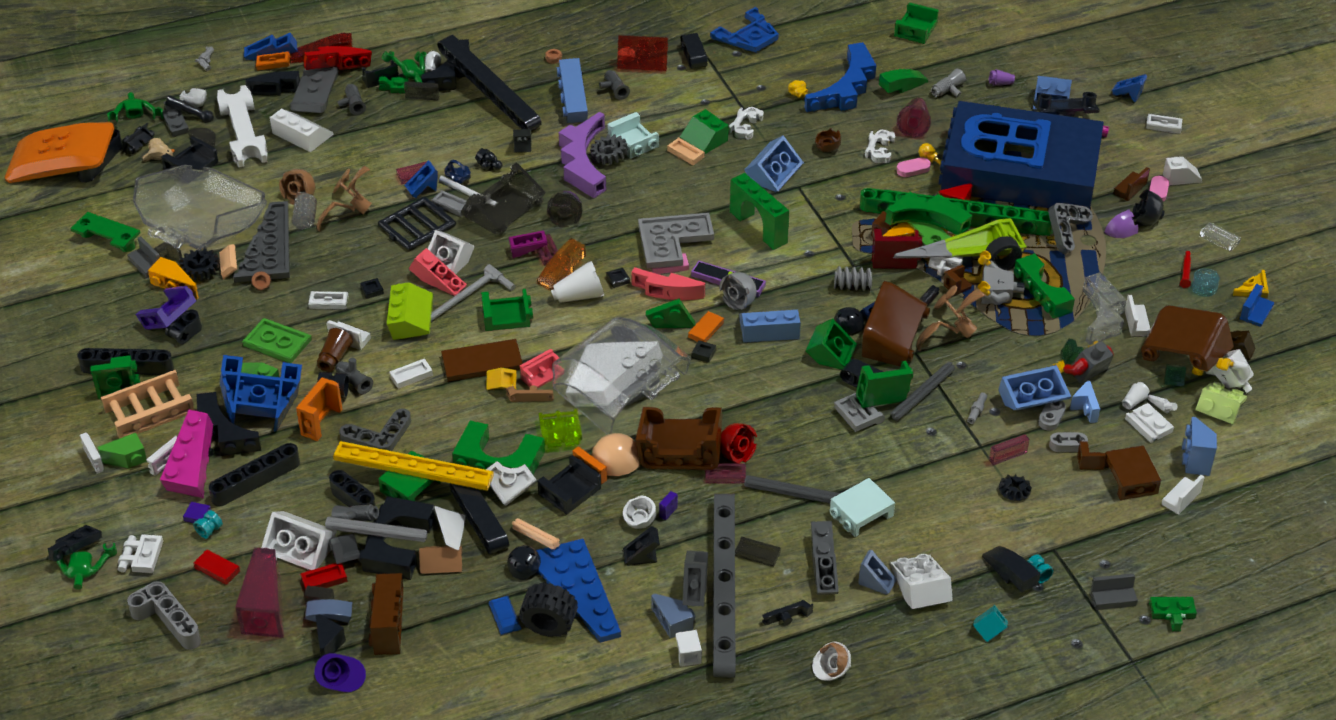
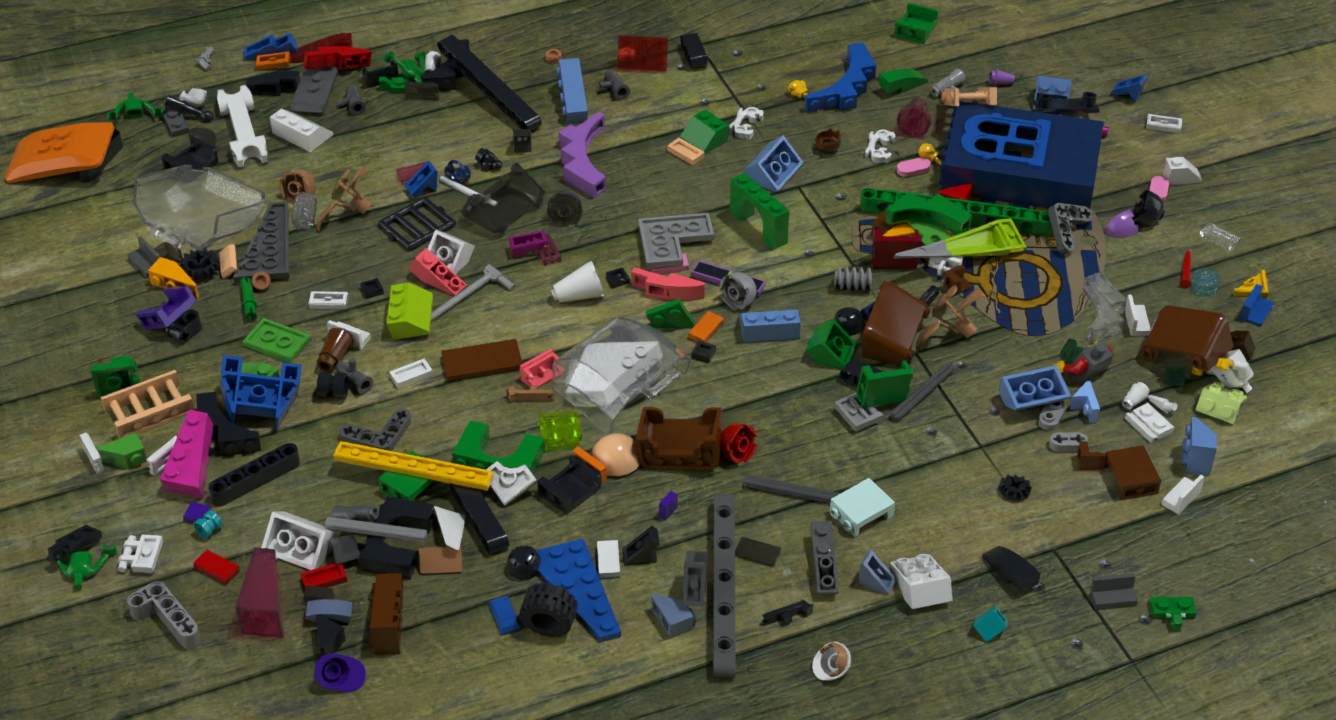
(120, 234): green brick -> none
(132, 144): black hinge -> none
(147, 360): black beam -> none
(156, 150): tan animal -> none
(249, 303): none -> green pin
(316, 405): orange panel -> none
(349, 490): black beam -> none
(449, 202): light grey tile -> none
(501, 378): yellow panel -> none
(506, 312): green panel -> none
(535, 534): light nougat axle -> none
(562, 263): clear orange slope -> none
(608, 559): none -> white tile
(609, 149): dark grey gear -> none
(637, 137): light aqua panel -> none
(639, 518): white helmet -> none
(689, 648): white panel -> none
(726, 476): clear pink tile -> none
(751, 37): blue wing -> none
(977, 408): light grey bar -> none
(984, 95): none -> light nougat fence
(997, 283): light grey torso -> none
(1001, 244): black tyre -> none
(1009, 449): clear pink tile -> none
(1045, 570): teal wheel -> none
(1055, 300): green arch -> none
(1132, 184): reddish brown panel -> none

